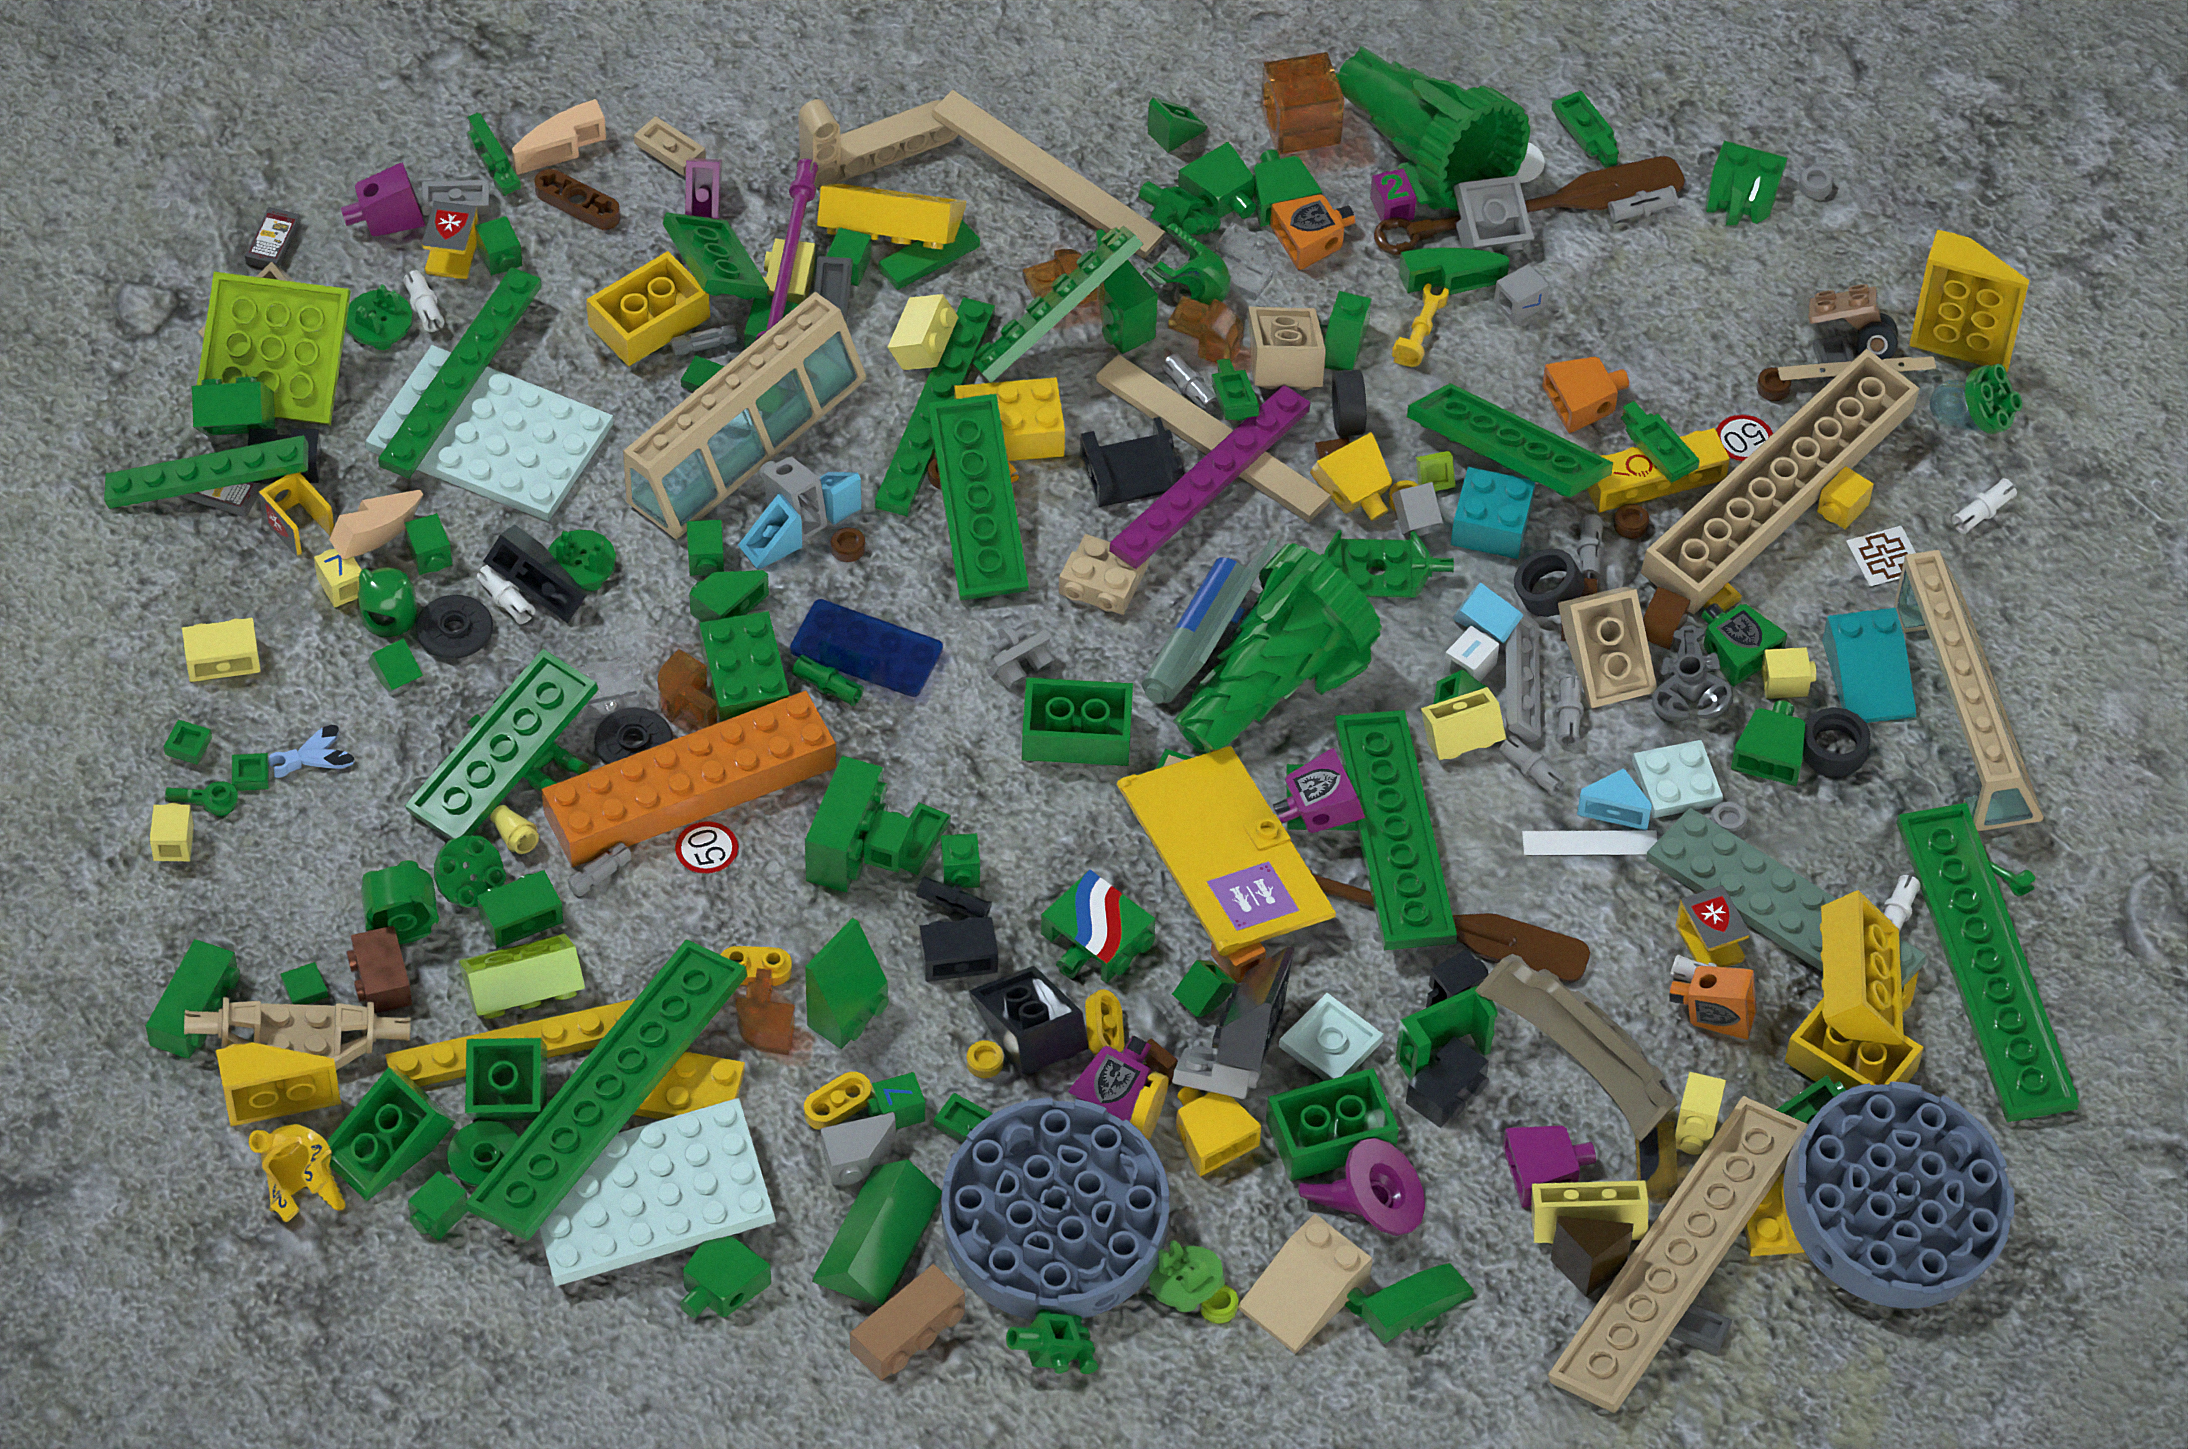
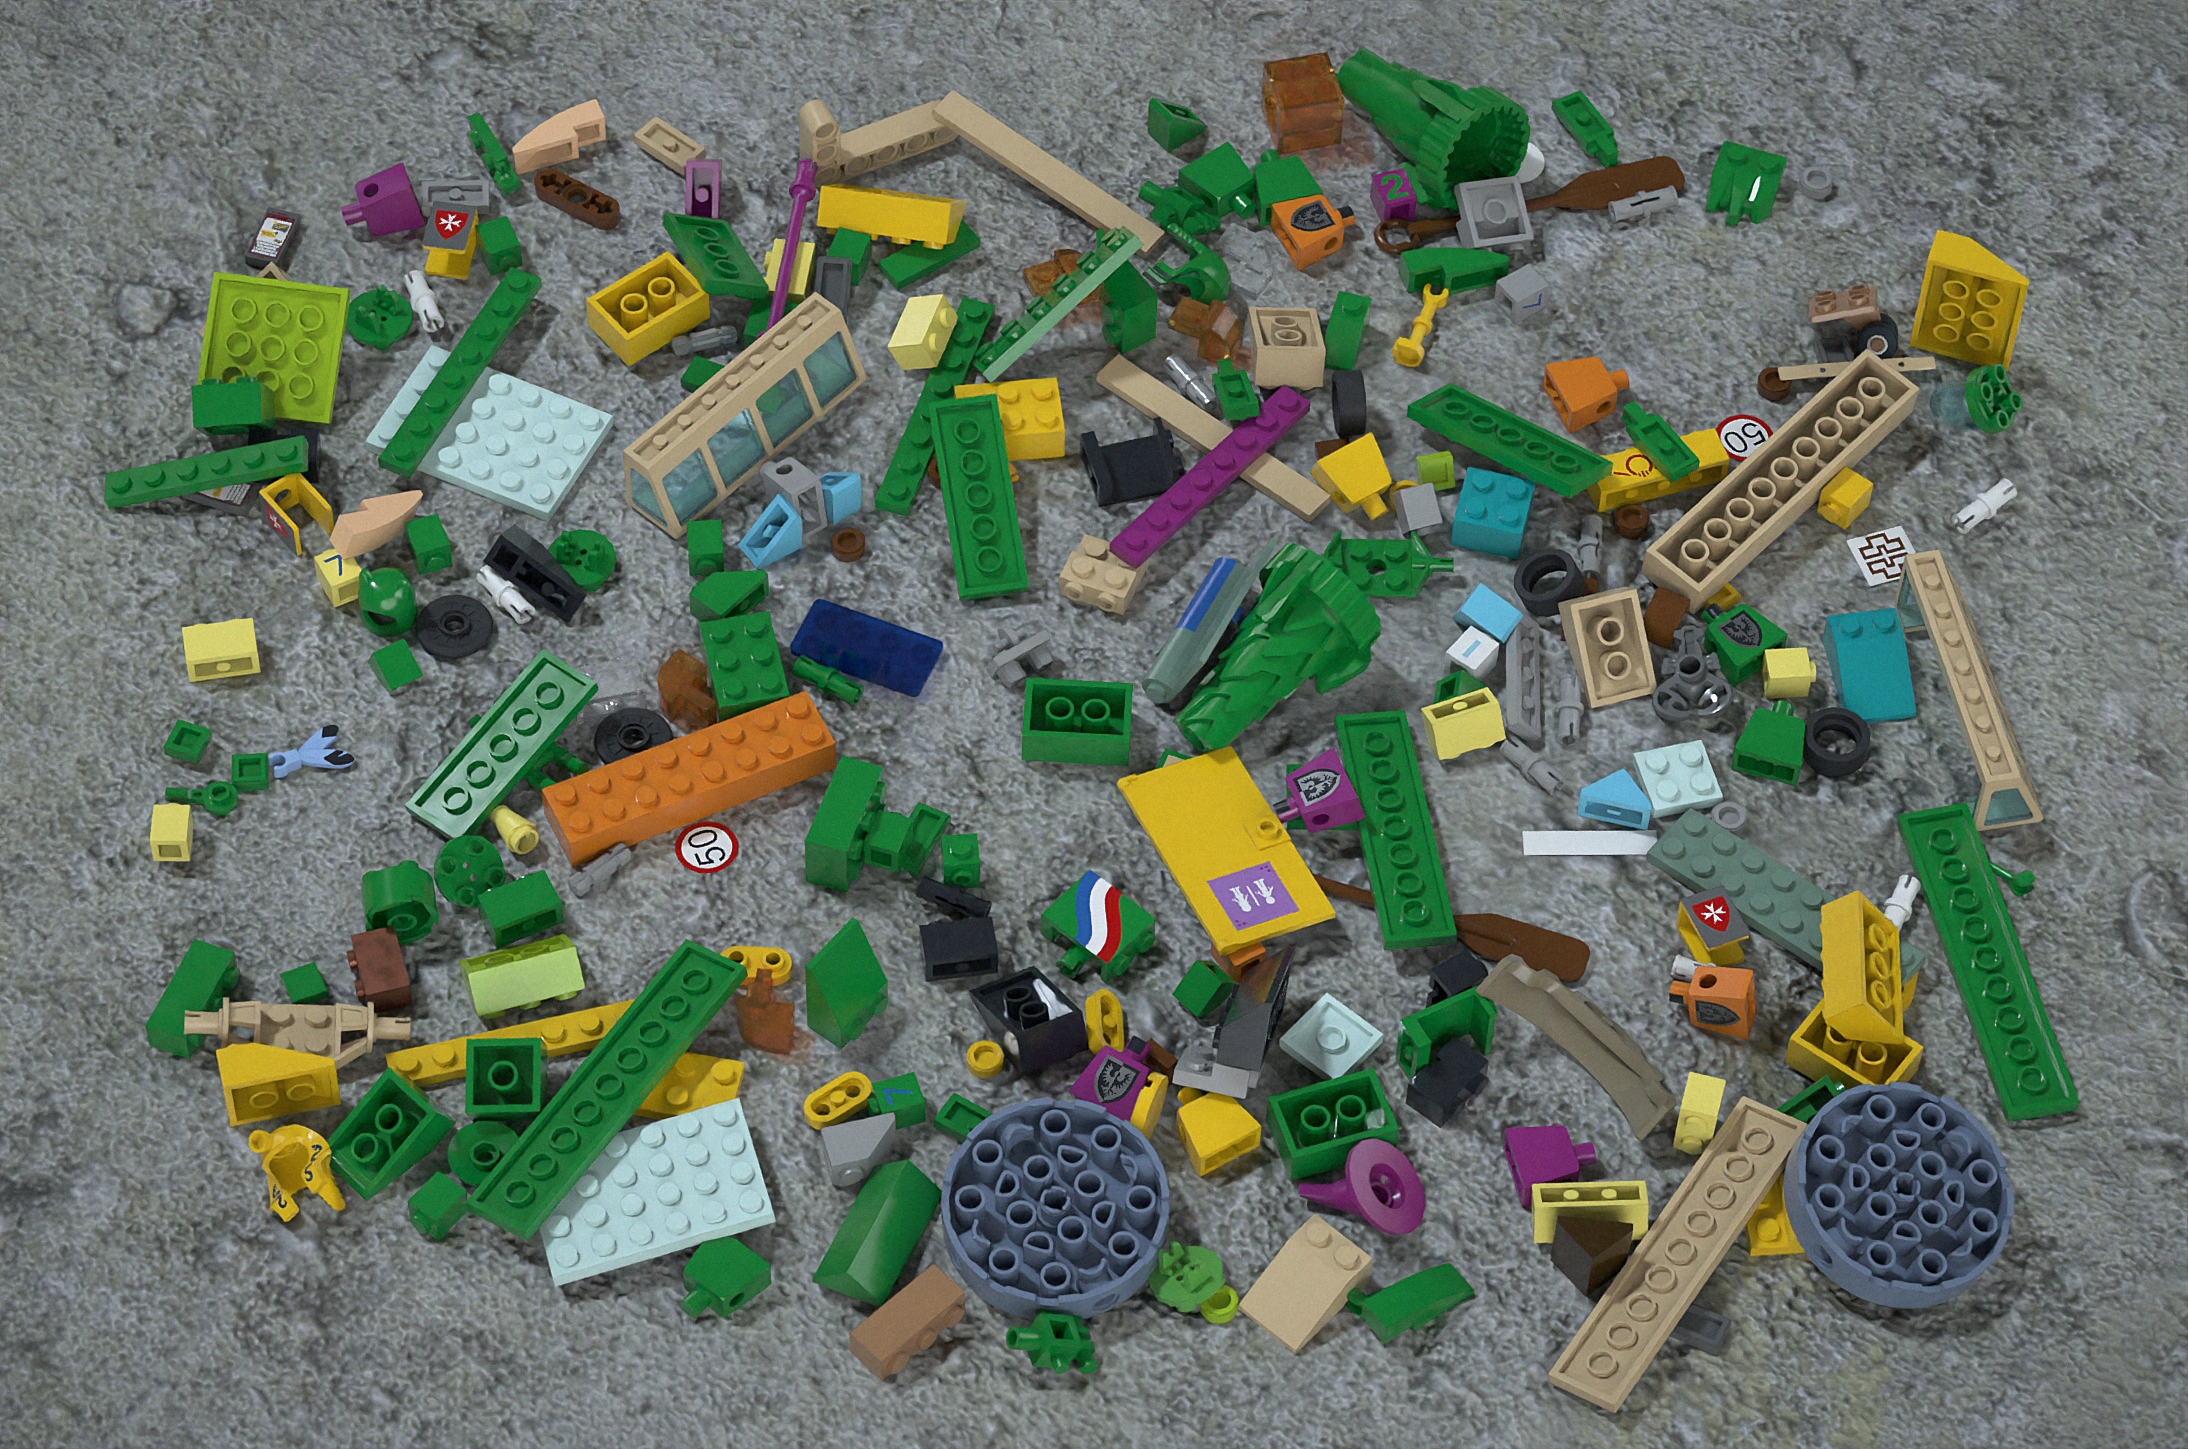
(1658, 1161): clear yellow slope -> none

